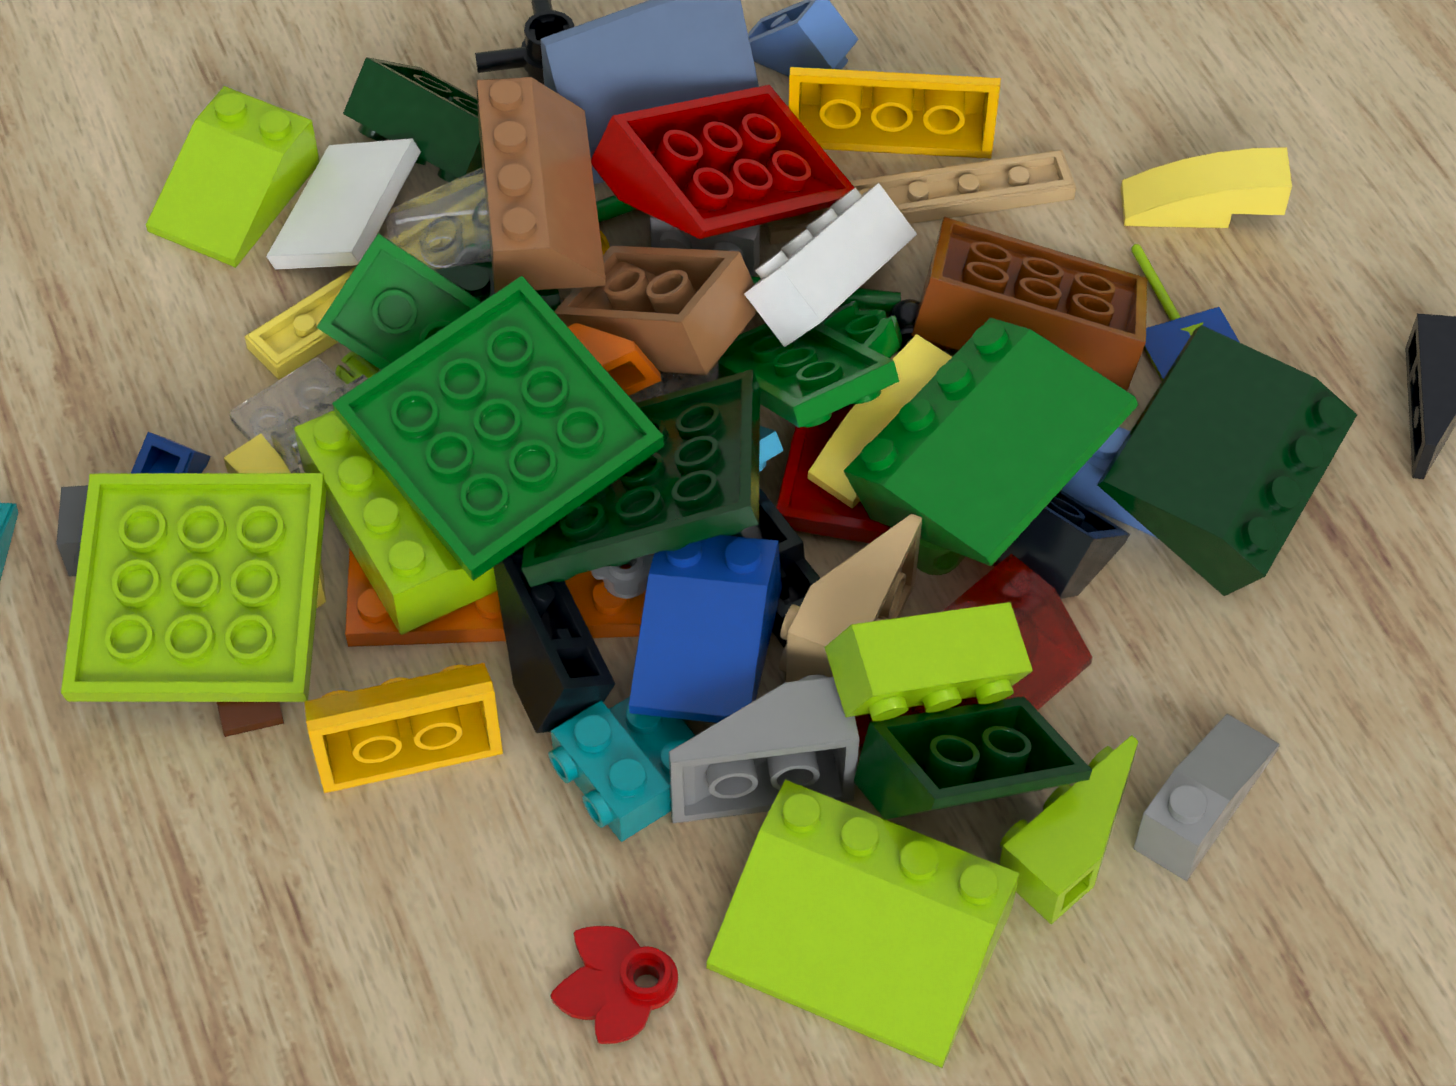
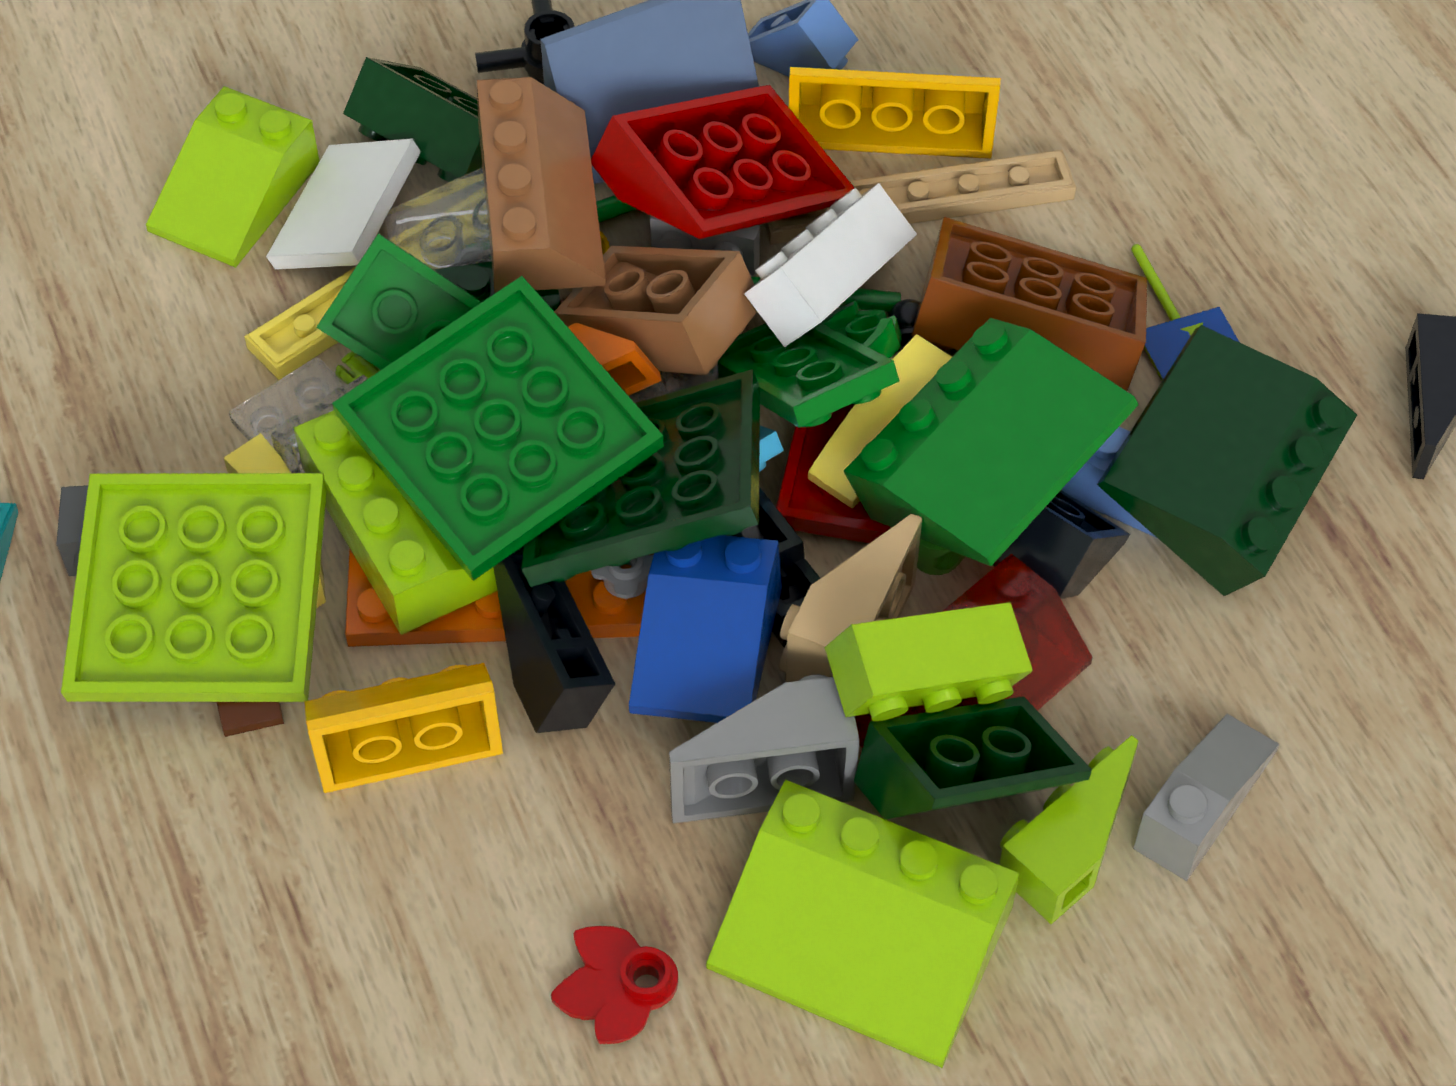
(167, 456): blue slope -> none
(619, 764): teal plate -> none
(1209, 189): light yellow slope -> none

